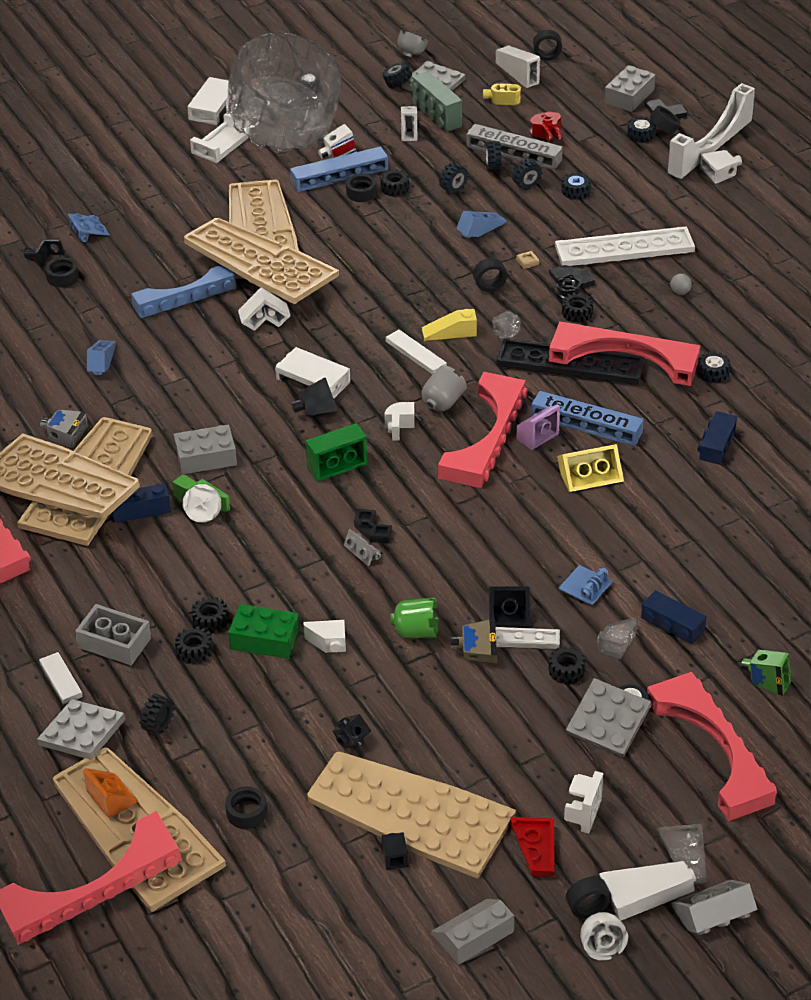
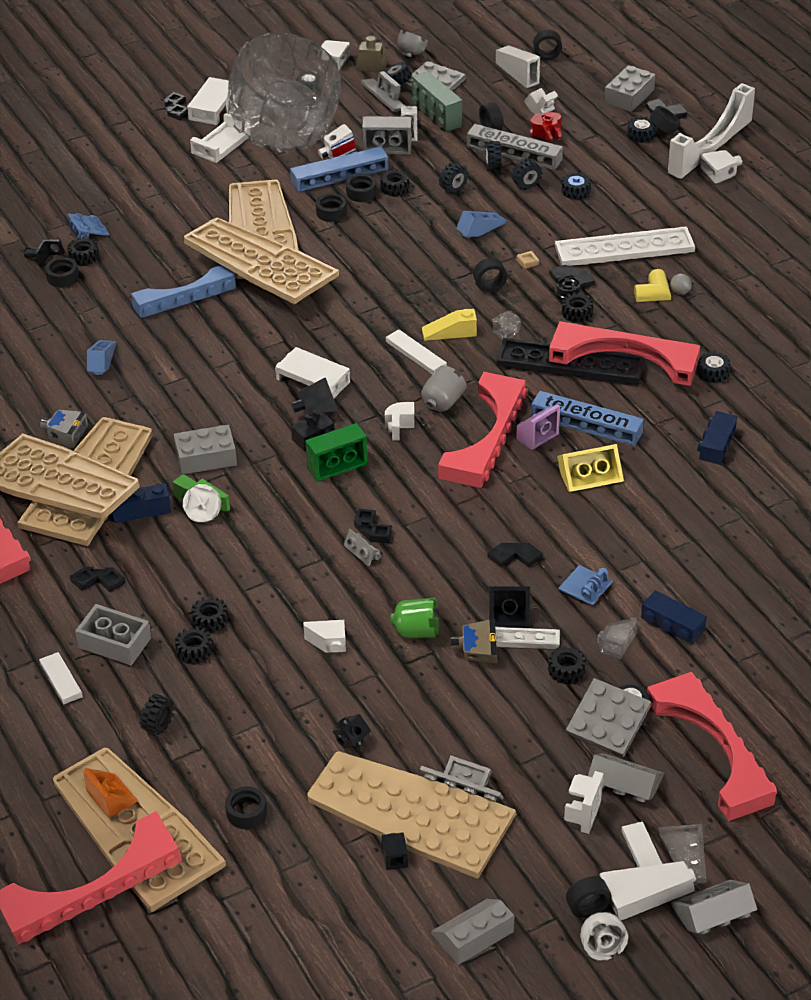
(81, 729): light grey plate -> none
(83, 251): none -> black tyre
(107, 577): none -> black tile
(173, 106): none -> black tile
(263, 307): white brick -> none
(264, 631): green brick -> none
(311, 427): none -> black brick
(331, 199): none -> black tyre
(339, 50): none -> white torso
(371, 56): none -> dark tan torso
(386, 90): none -> light grey bracket
(390, 133): none -> light grey brick
(465, 775): none -> light grey bracket
(491, 116): none -> black tyre
(503, 94): light yellow piece -> none
(522, 551): none -> black tile
(536, 843): red wing -> none
(539, 102): none -> white brick
(626, 776): none -> light grey slope
(640, 845): none -> white tile
(656, 289): none -> light yellow brick
(769, 670): bright green torso -> none

